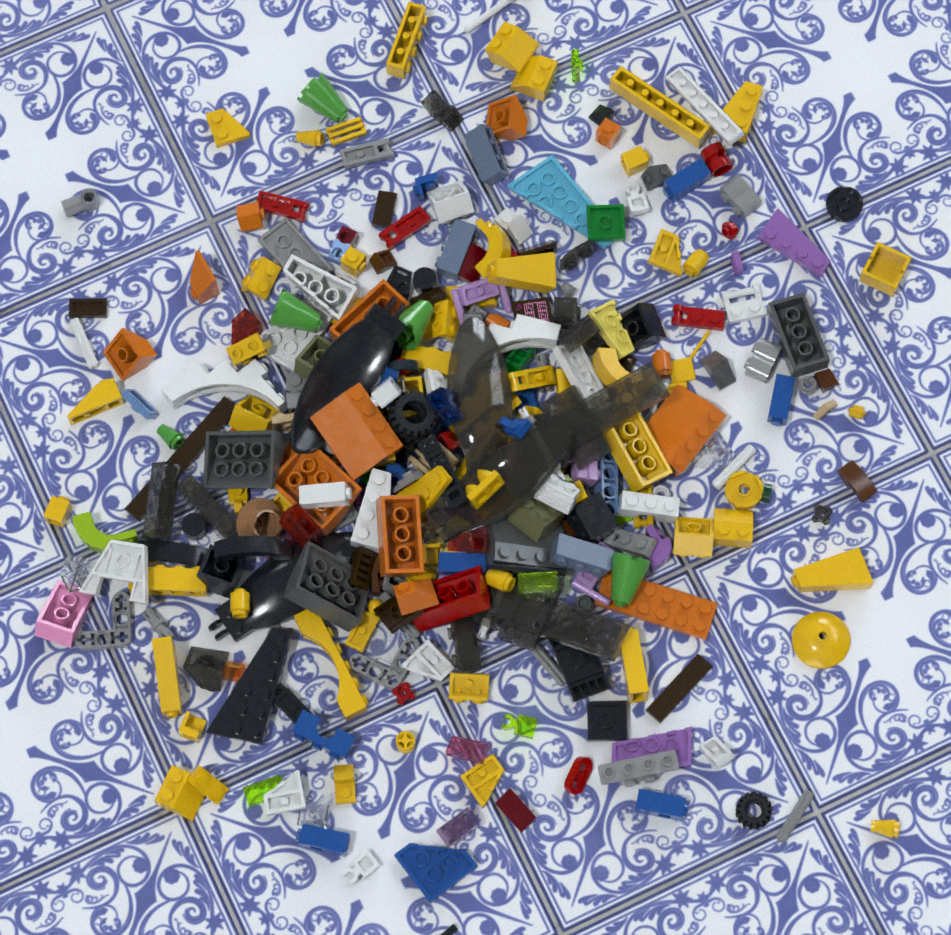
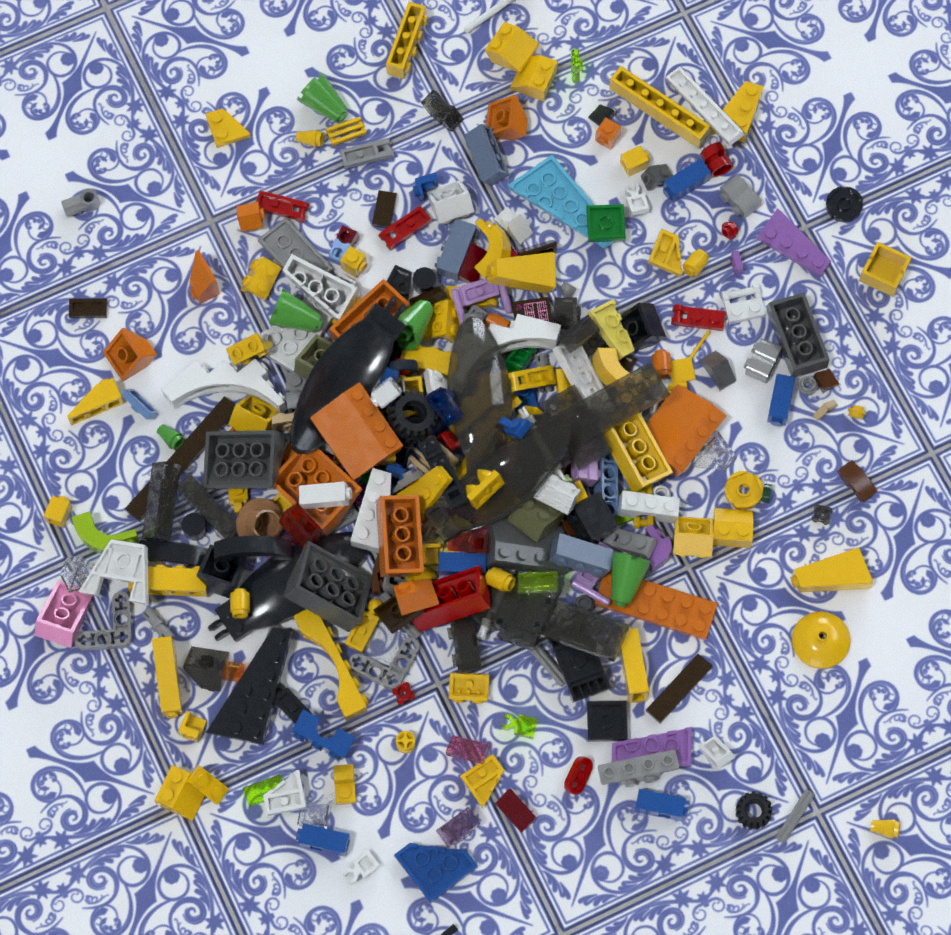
(83, 343): white axle -> none
(244, 325): clear red slope -> none
(364, 556): dark brown slope -> none
(382, 261): reddish brown slope -> none
(428, 662): white wing -> none
(523, 568): black bar -> none
(571, 259): clear smoke slope -> none
(734, 466): white axle -> none

